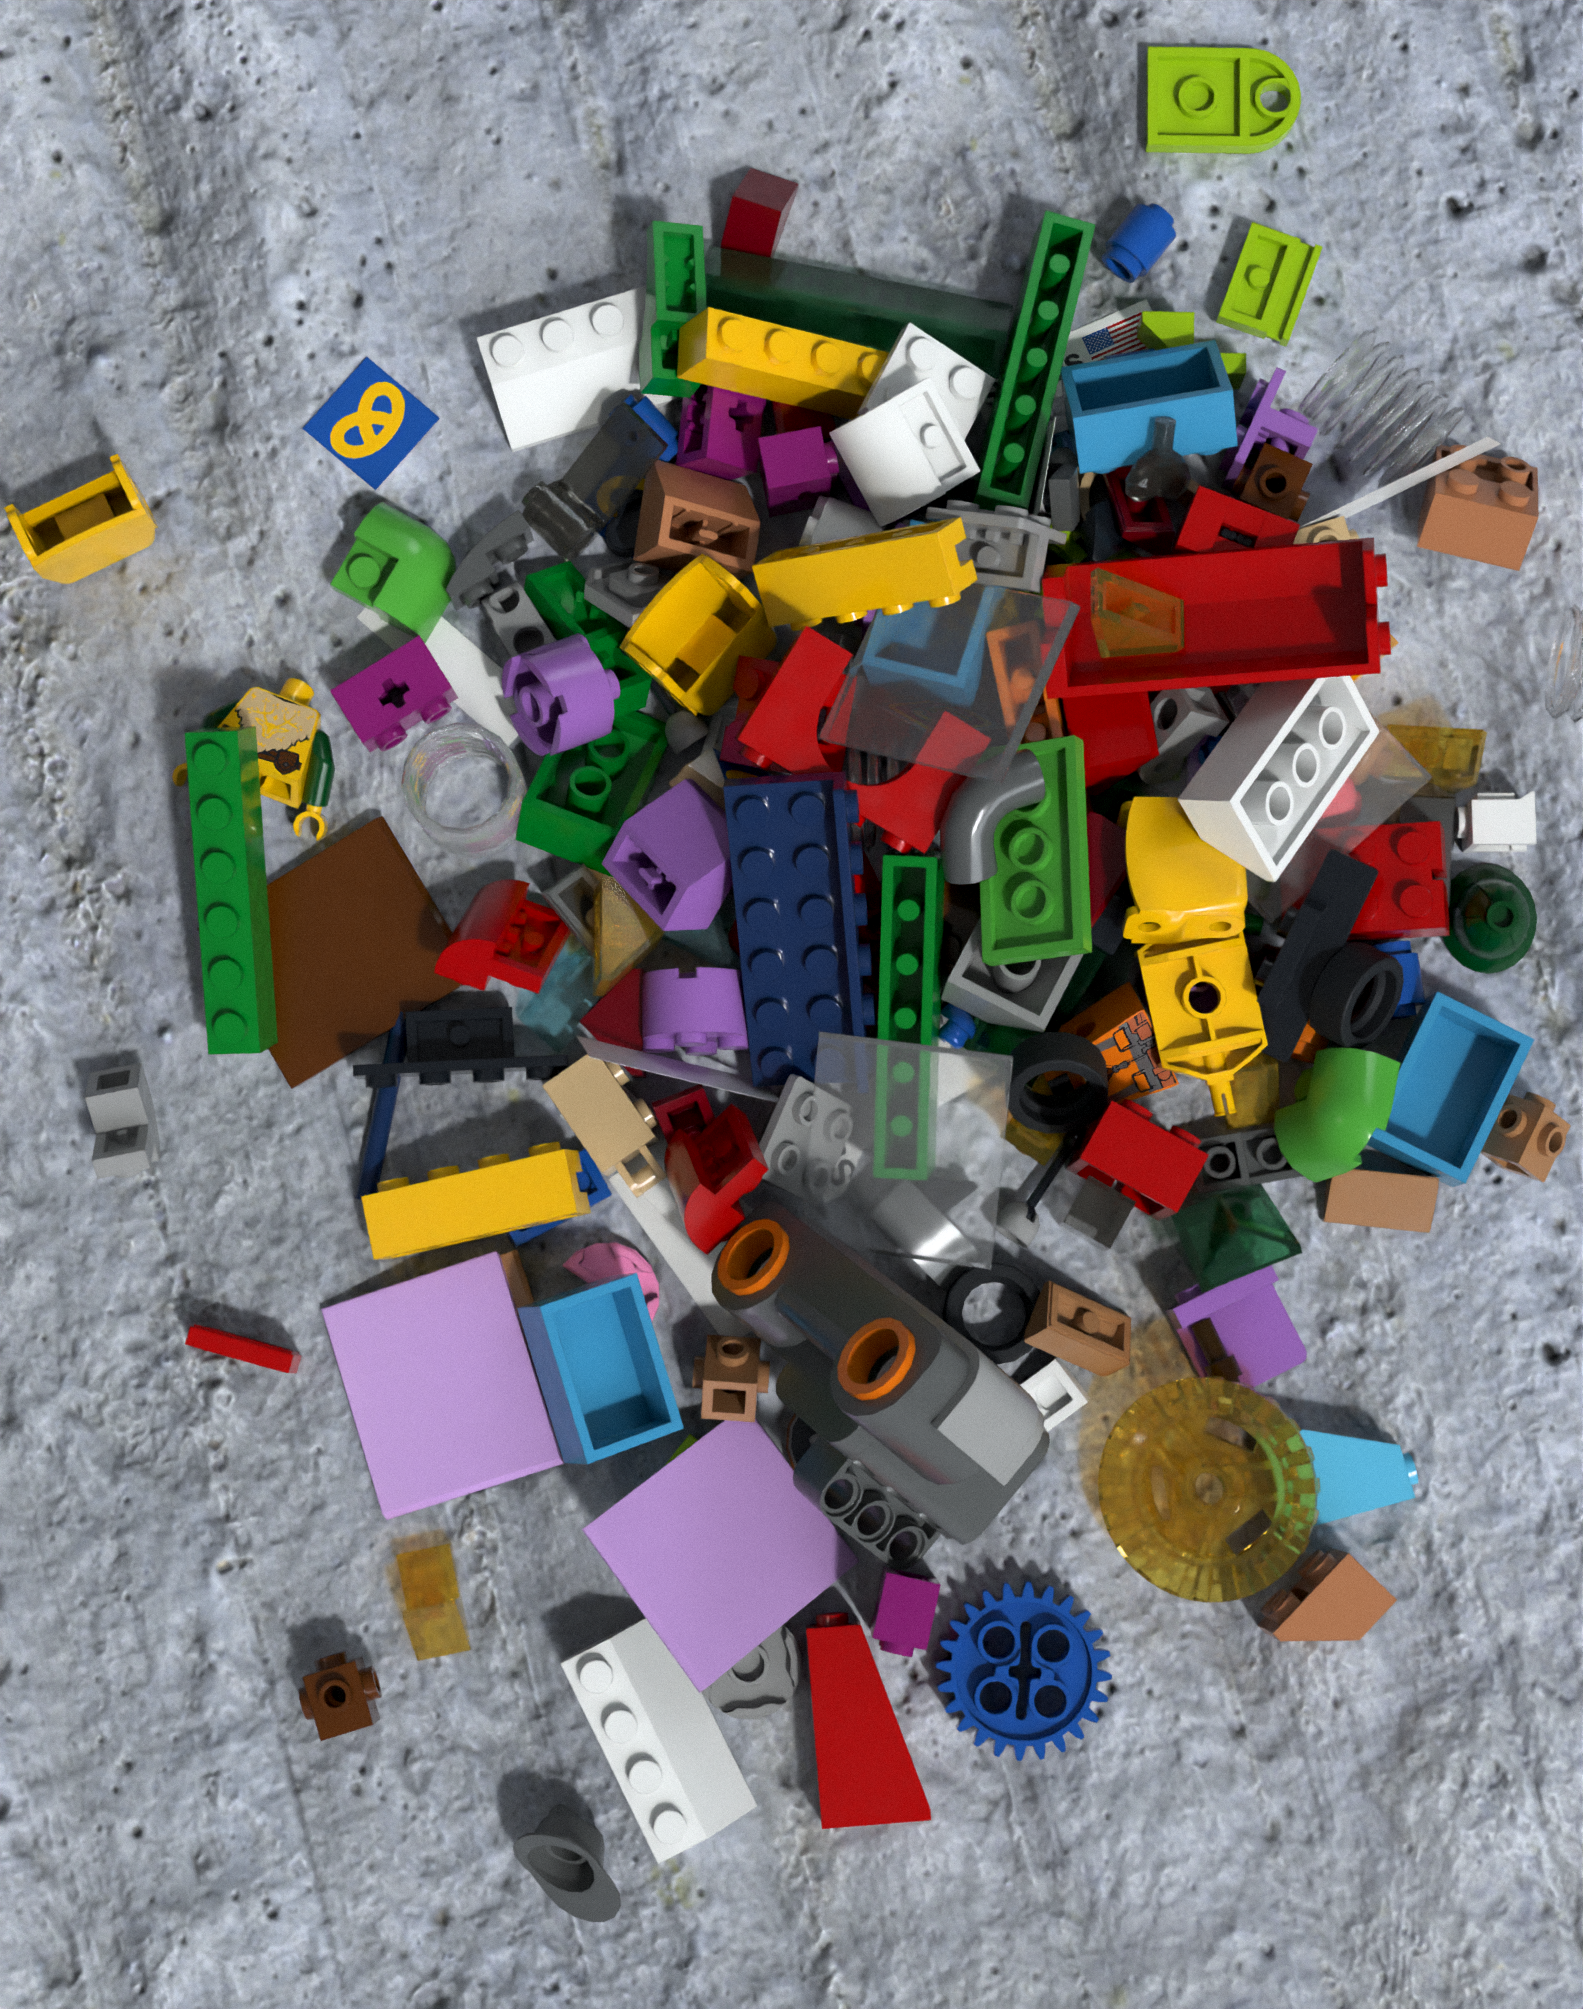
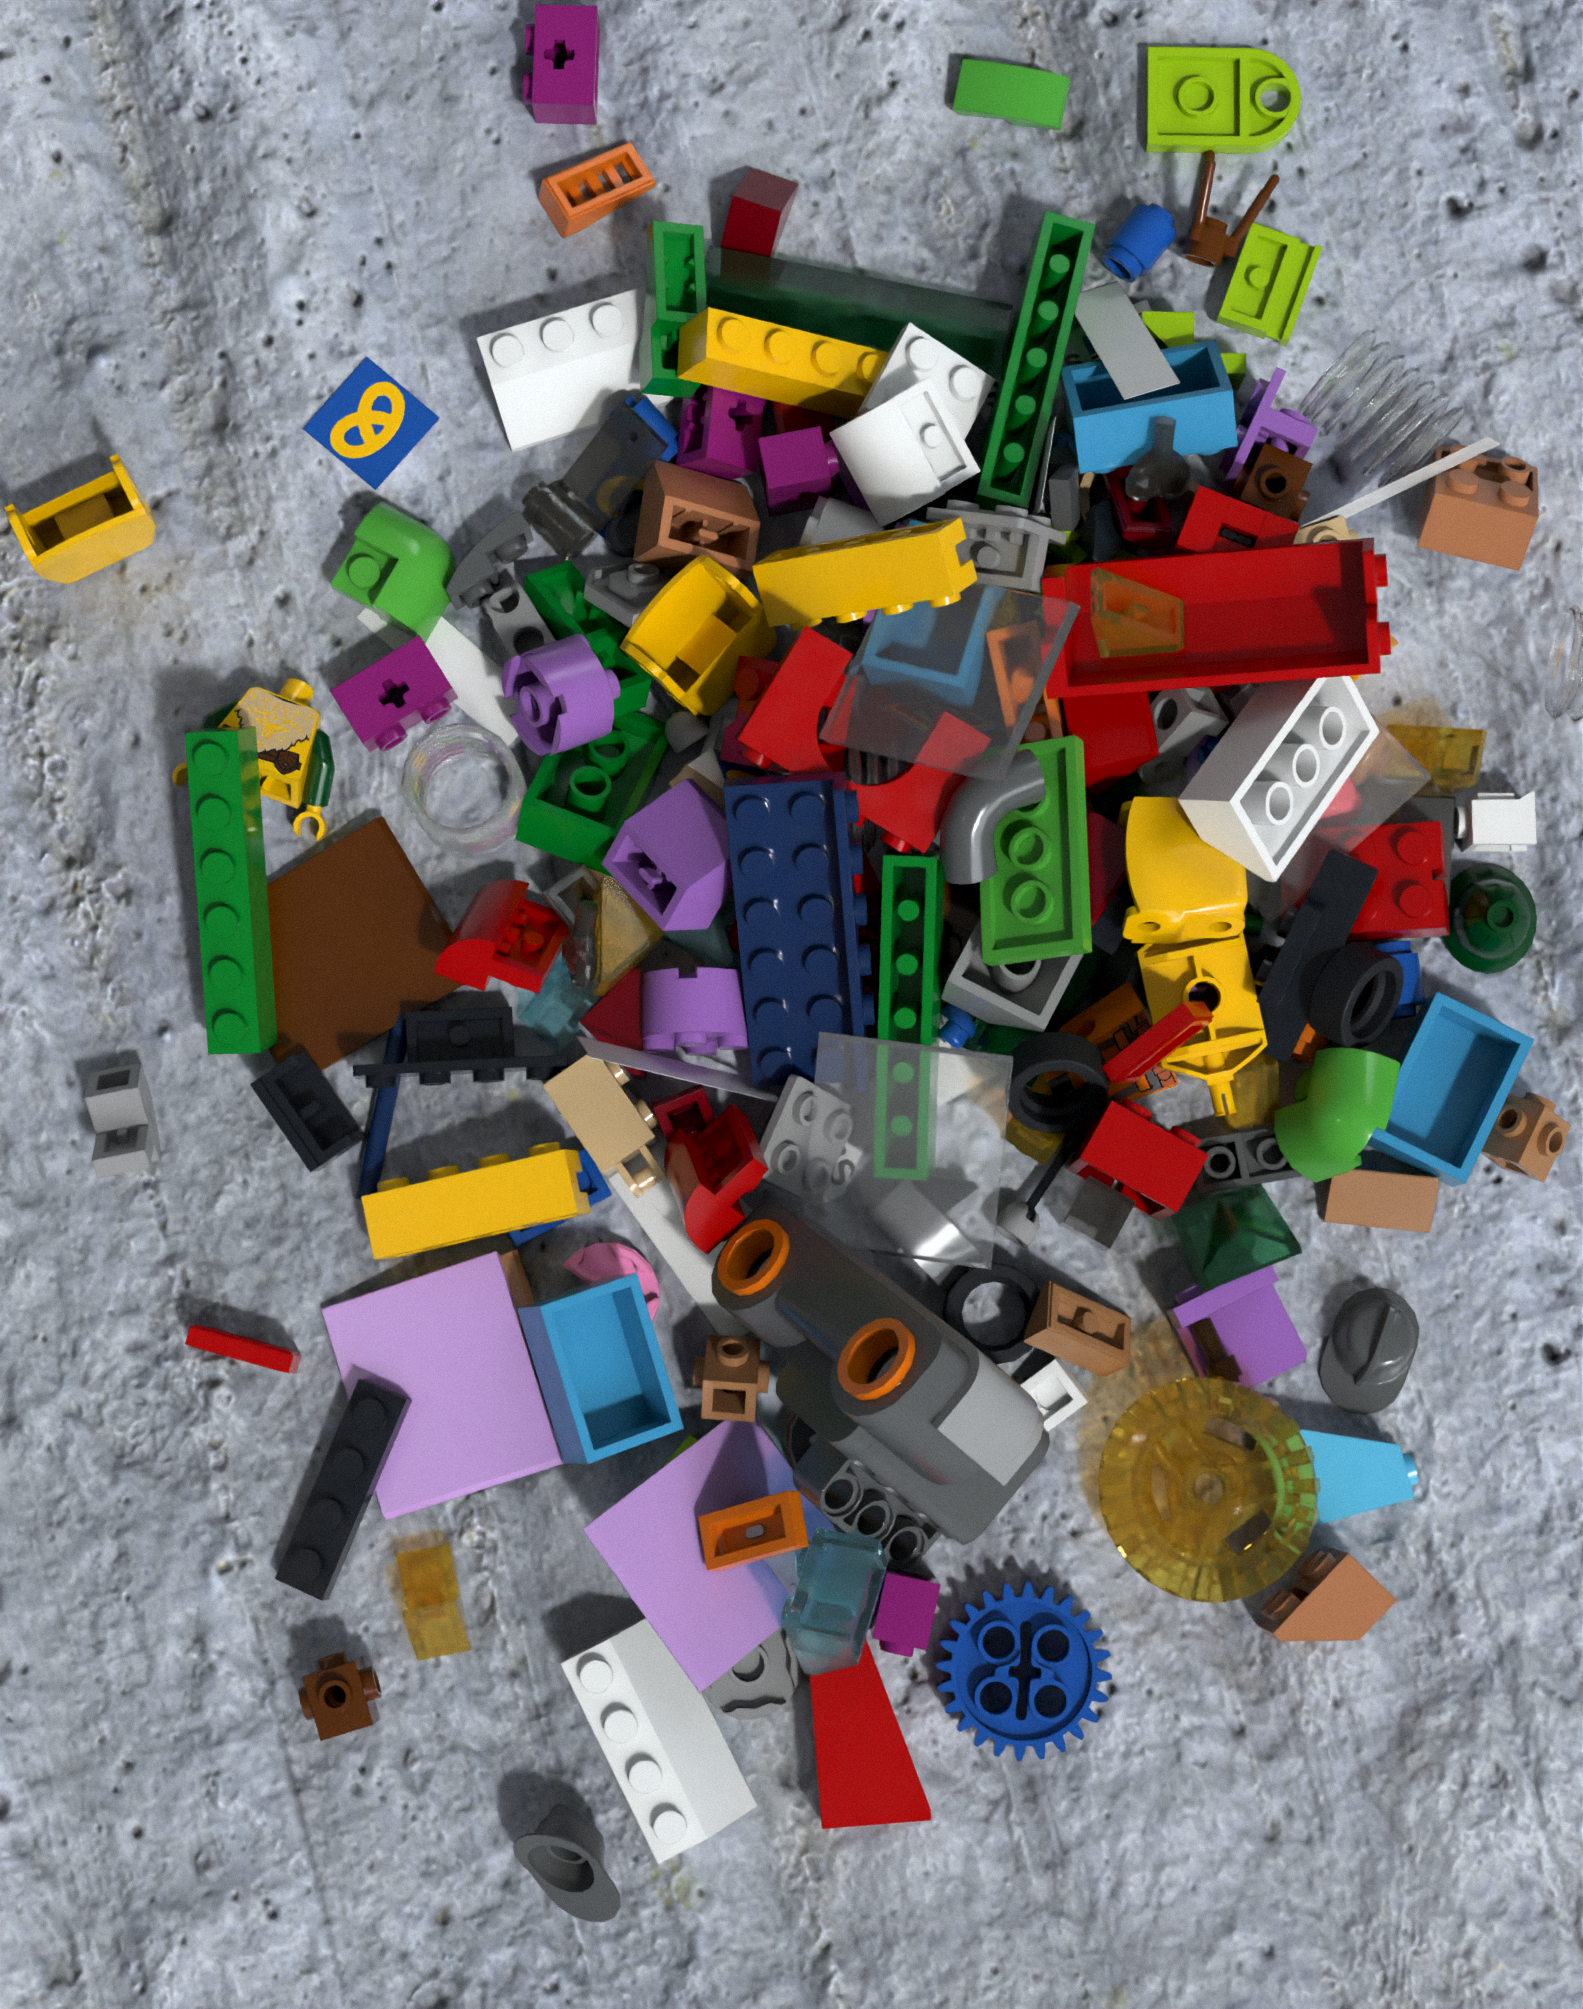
(308, 1111): none -> black hinge
(343, 1489): none -> black plate
(570, 36): none -> magenta brick
(580, 946): none -> clear smoke rock
(584, 212): none -> orange slope
(757, 1530): none -> orange piece
(833, 1600): none -> clear light blue slope
(1011, 93): none -> bright green slope
(1123, 341): none -> white sticker
(1158, 1042): none -> red tile
(1207, 236): none -> reddish brown plant
(1369, 1351): none -> dark grey piece

